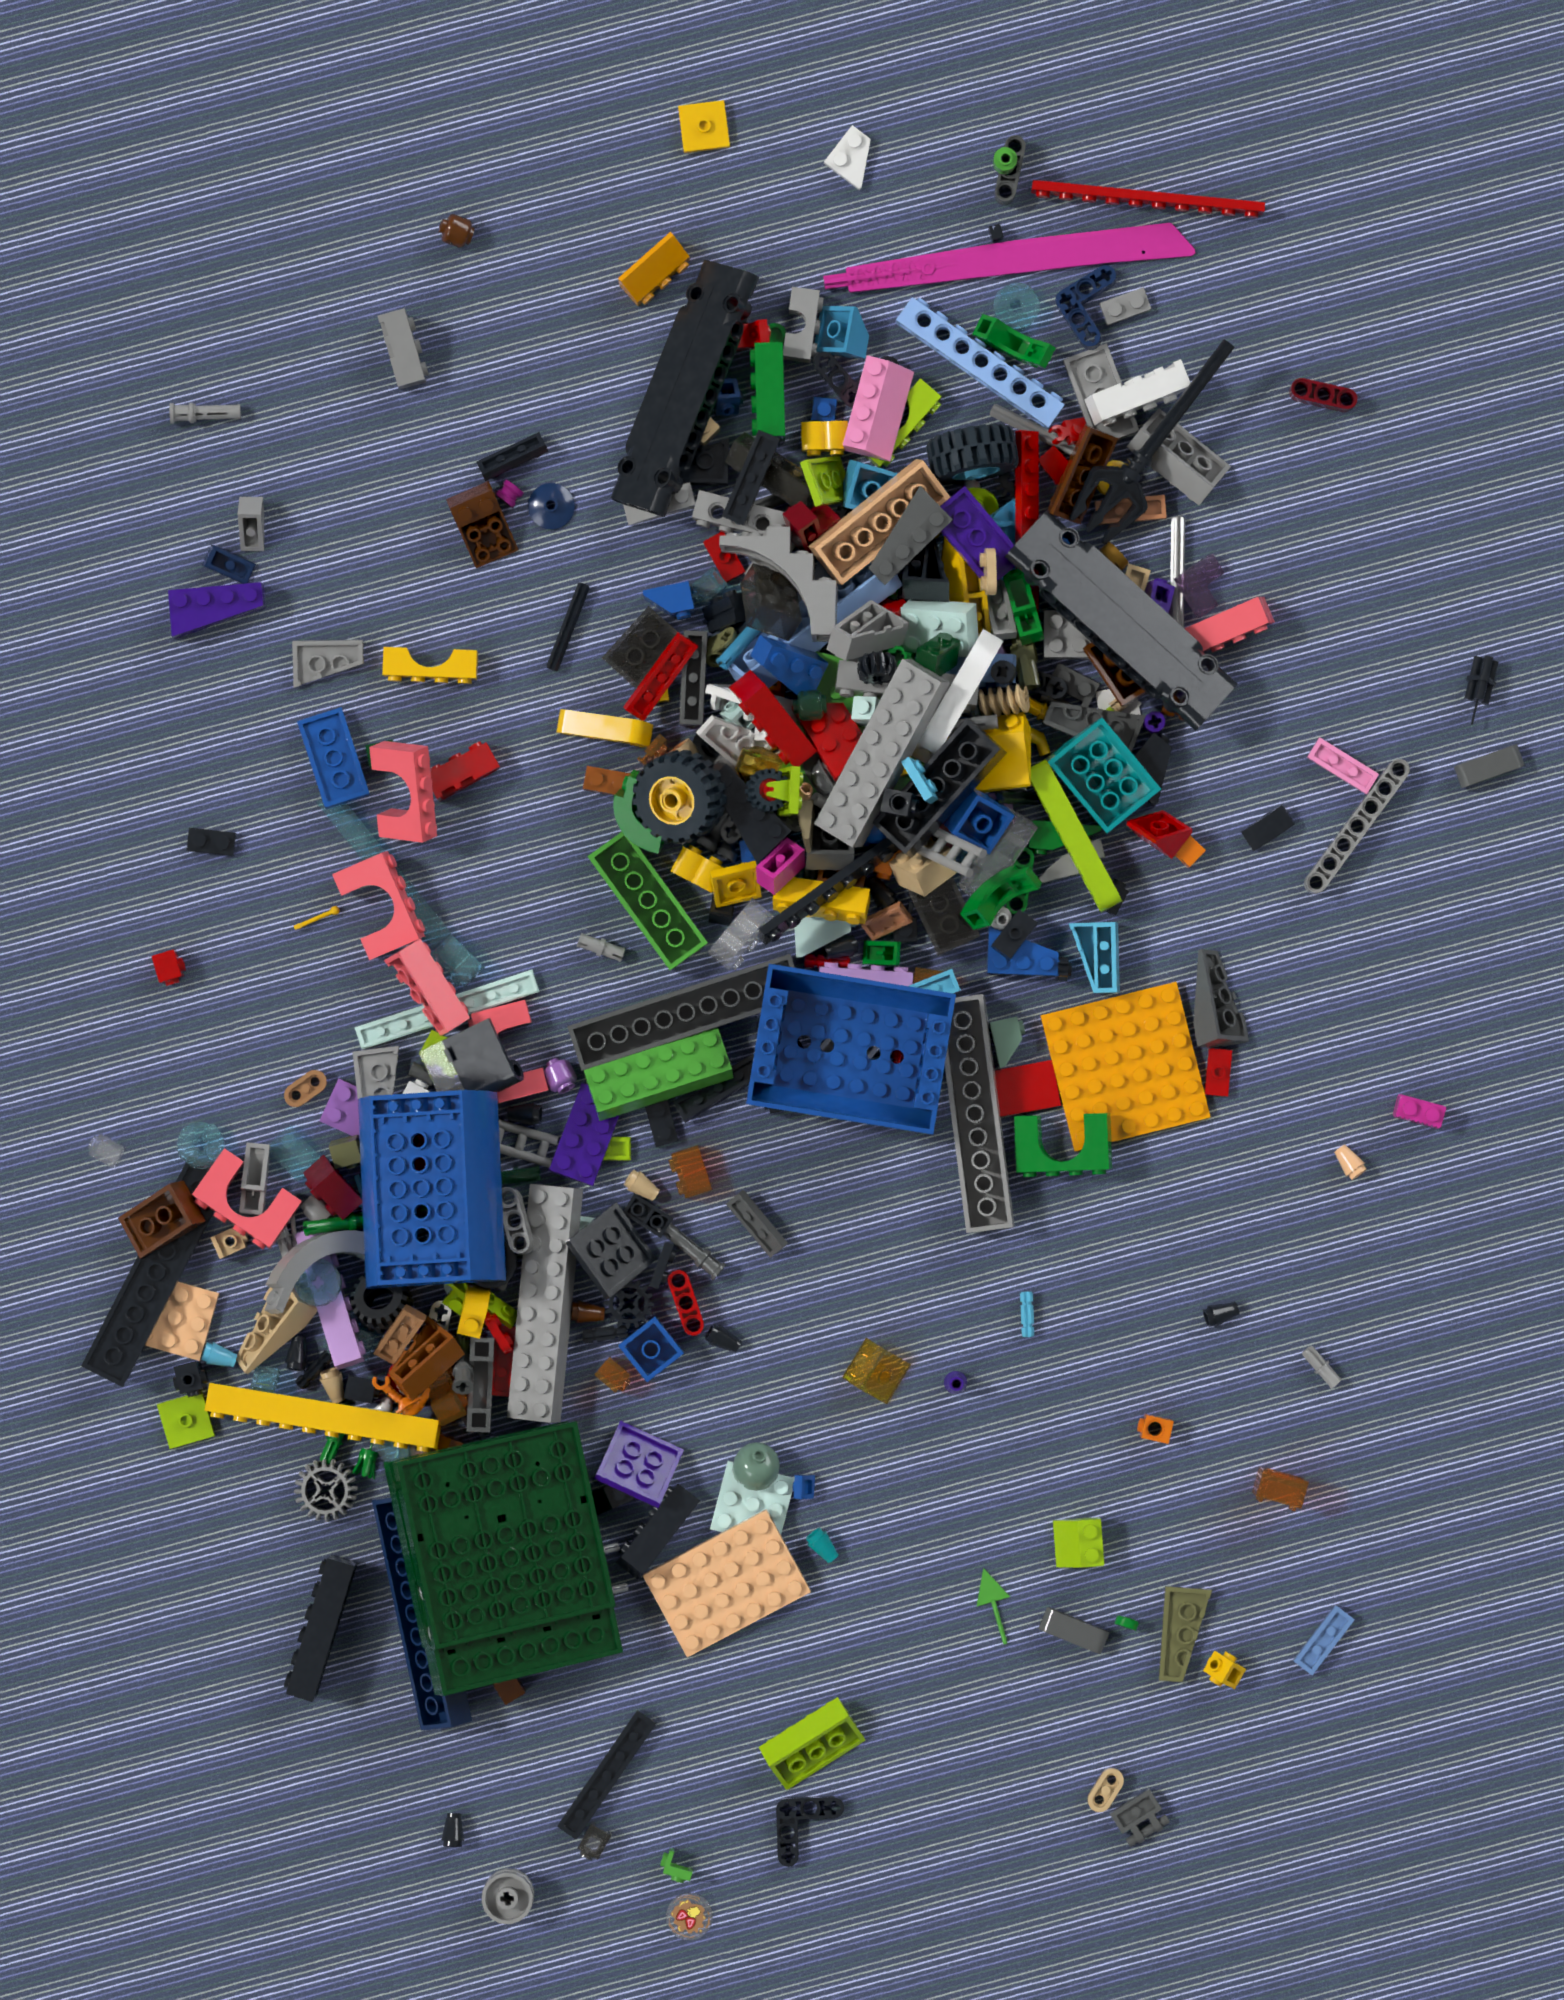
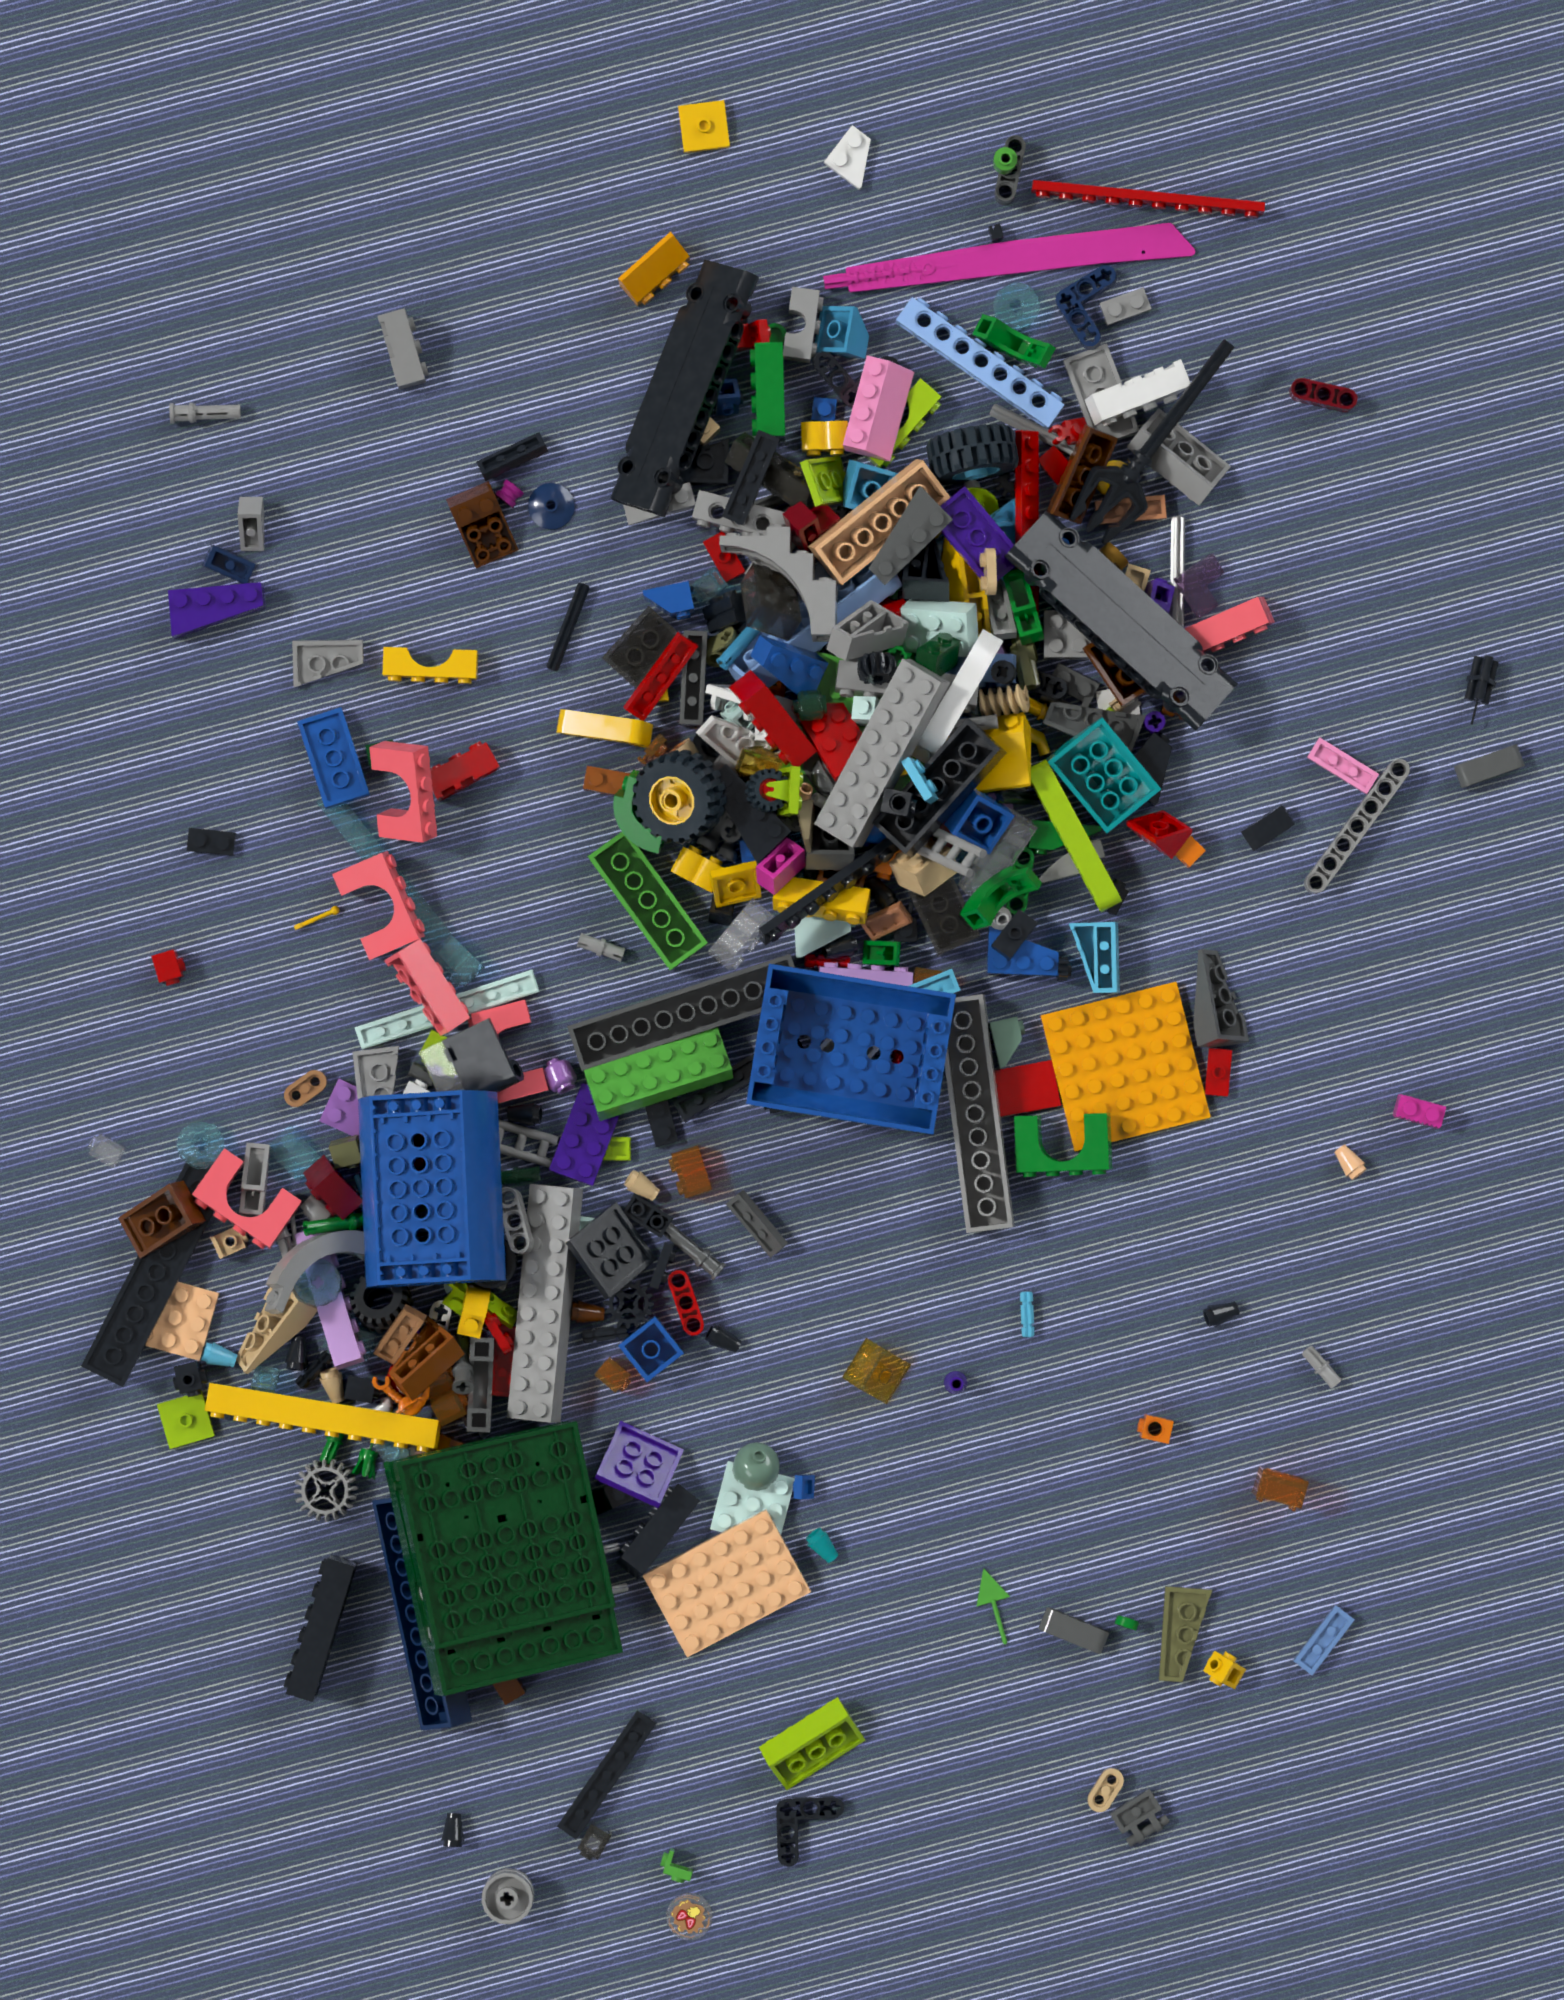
(456, 231): reddish brown head -> none
(1078, 1542): lime slope -> none

